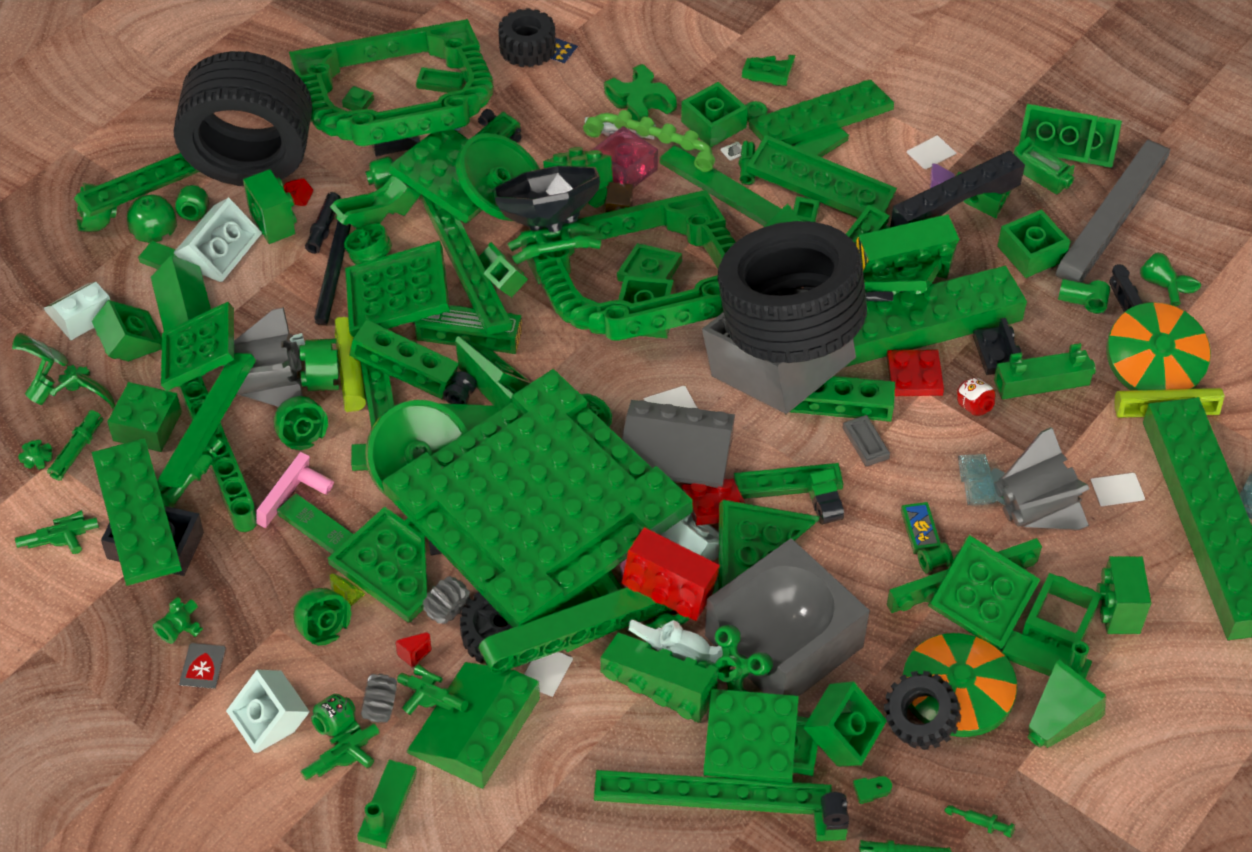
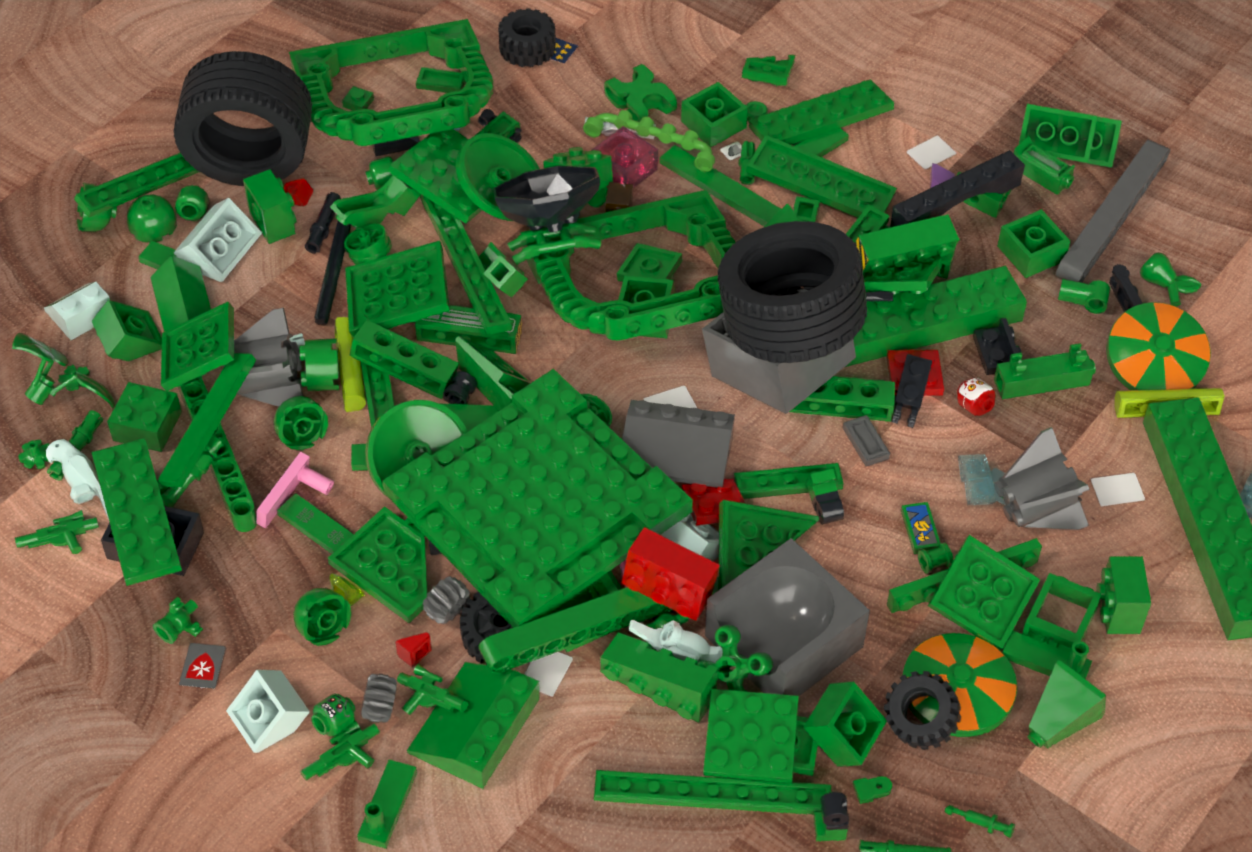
(77, 471): none -> light aqua animal
(911, 387): none -> black hinge

